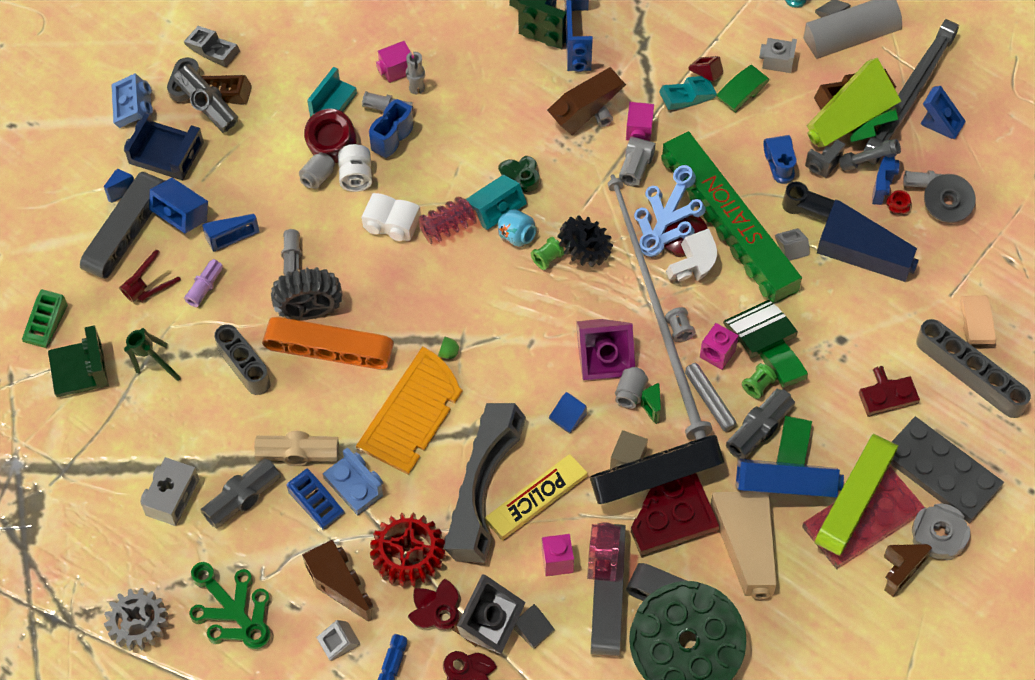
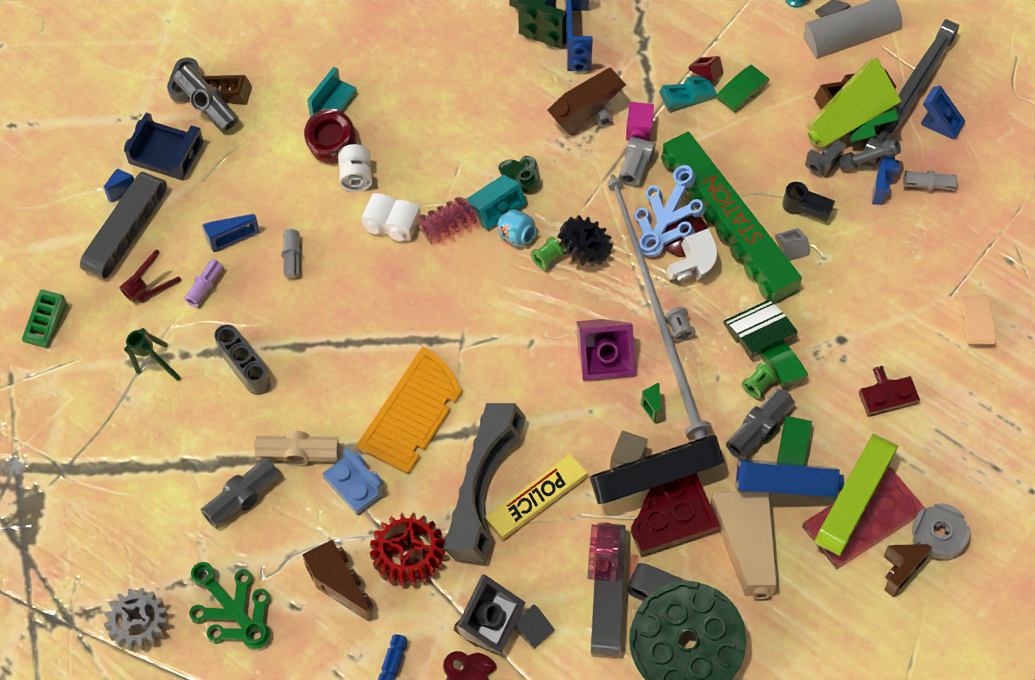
(79, 365): dark green bracket -> none
(130, 100): medium blue bracket -> none
(162, 502): light grey brick -> none
(178, 205): blue brick -> none
(211, 47): dark grey slope -> none
(305, 484): blue slope -> none
(306, 294): dark grey gear -> none
(316, 170): light grey brick -> none
(328, 343): orange beam -> none
(338, 639): light grey slope -> none
(378, 101): light grey pin -> none
(391, 128): blue brick -> none
(393, 61): dark pink brick -> none
(415, 73): light grey pin -> none
(433, 604): dark red plate -> none
(449, 348): bright green hinge -> none
(557, 555): dark pink brick -> none
(568, 412): blue slope -> none
(630, 387): light grey brick -> none
(710, 397): light grey axle -> none
(718, 346): dark pink brick -> none
(778, 54): light grey brick -> none
(781, 158): blue piece -> none
(865, 244): dark blue slope -> none
(899, 197): red plate -> none
(944, 469): dark grey plate -> none
(955, 189): dark grey dish -> none
(978, 379): dark grey beam -> none

